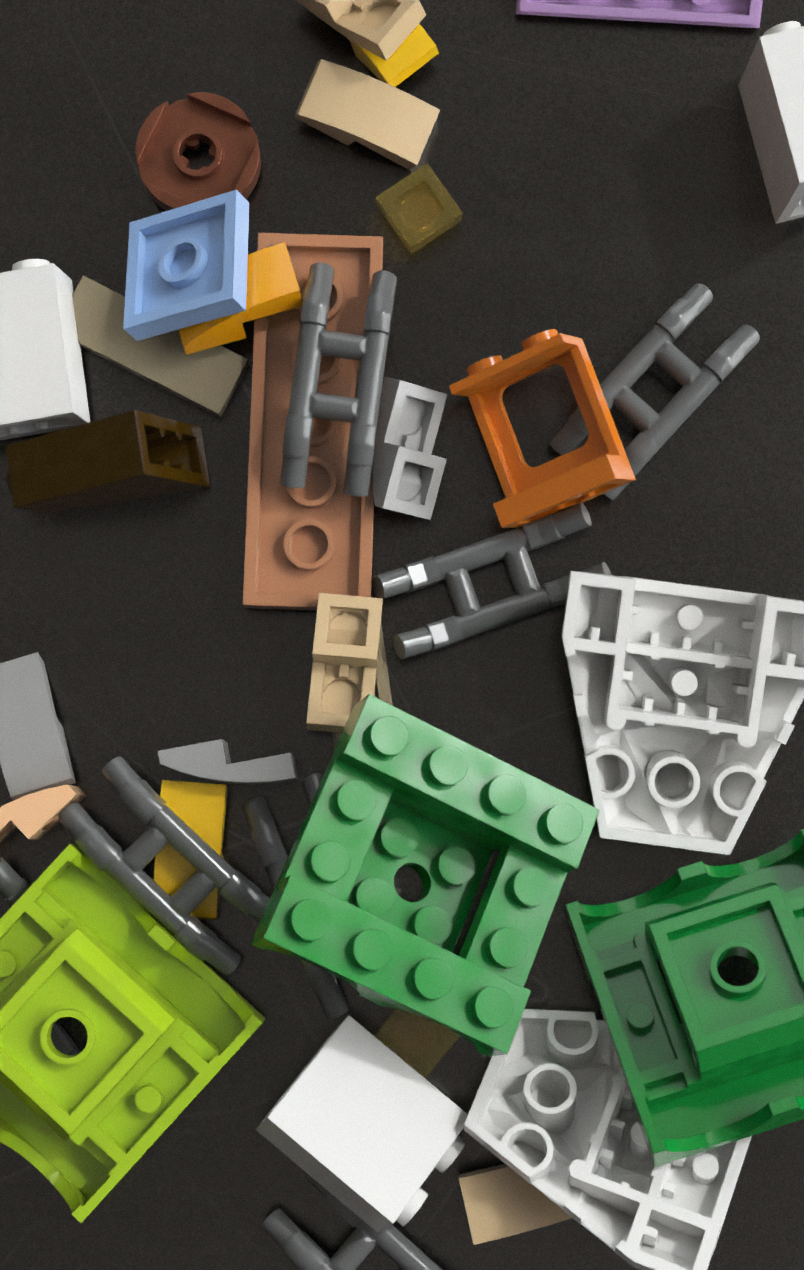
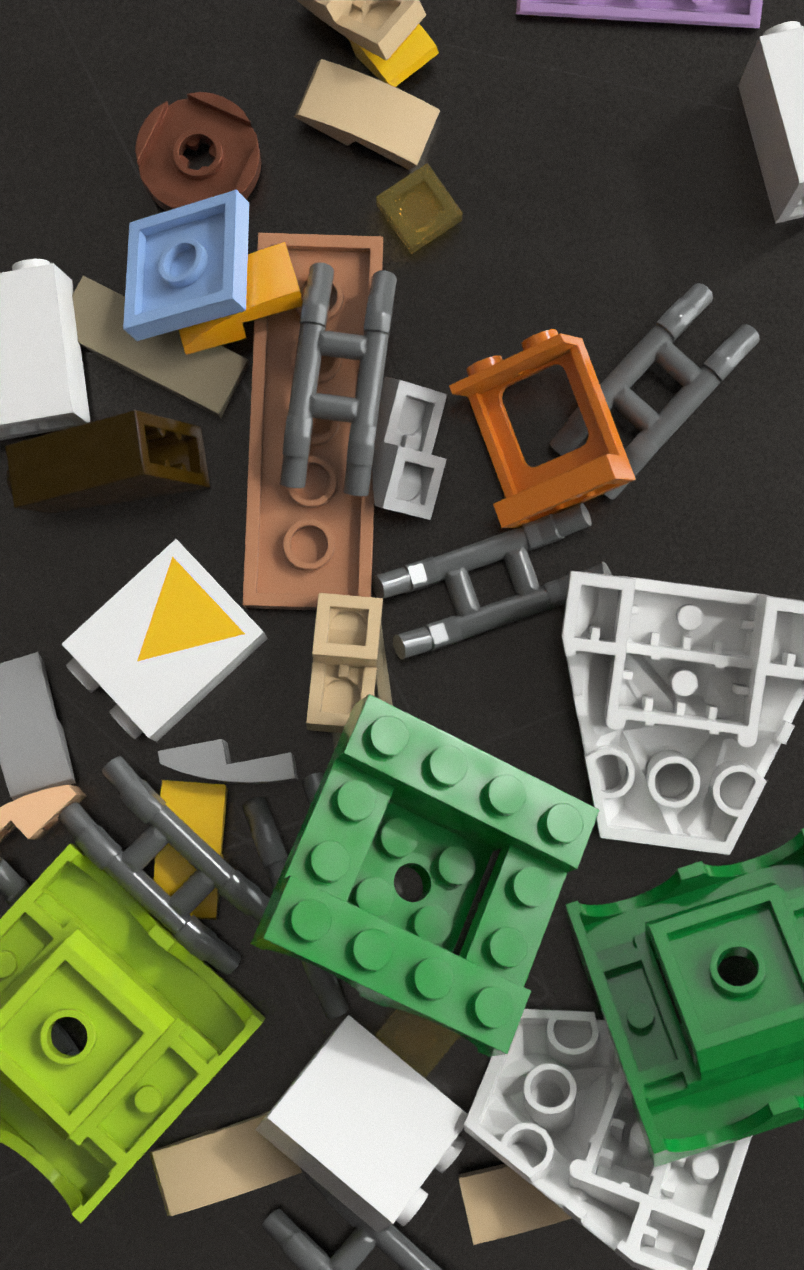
(162, 643): none -> white brick
(218, 1166): none -> tan slope

